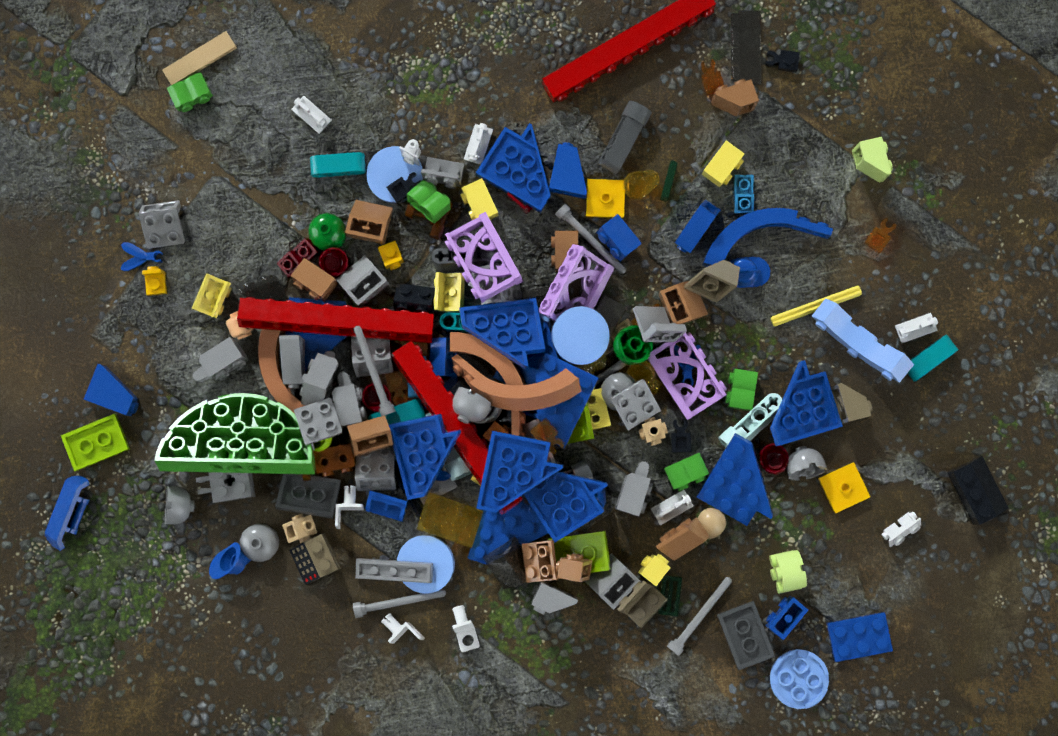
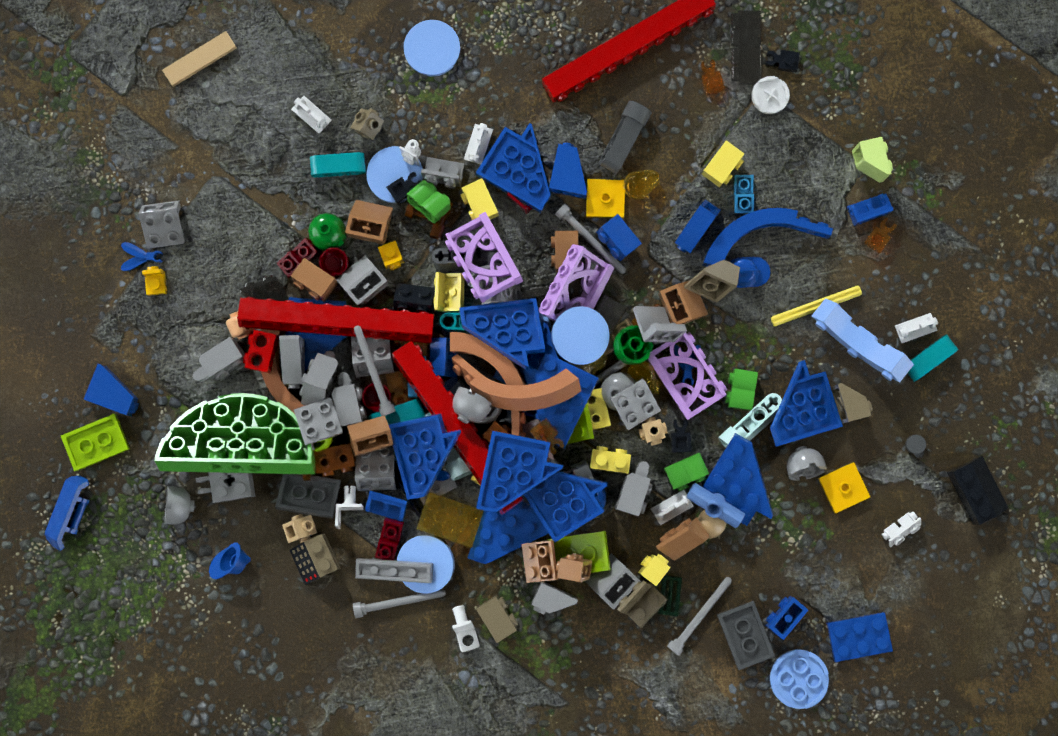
(190, 92): bright green brick -> none
(211, 296): light yellow bracket -> none
(259, 542): light grey cylinder -> none
(266, 352): none -> red brick
(367, 123): none -> dark tan brick
(389, 539): none -> dark red slope
(398, 630): white bracket -> none
(432, 48): none -> light blue tile
(497, 618): none -> dark tan brick
(507, 564): clear smoke slope -> none
(610, 461): none -> light yellow brick
(668, 181): clear green tile -> none
(724, 510): none -> medium blue piece
(737, 98): medium nougat slope -> none
(770, 95): none -> white tile
(774, 459): dark red hair -> none
(788, 571): yellowish green brick -> none
(870, 209): none -> blue hinge
(915, 444): none -> dark grey tile

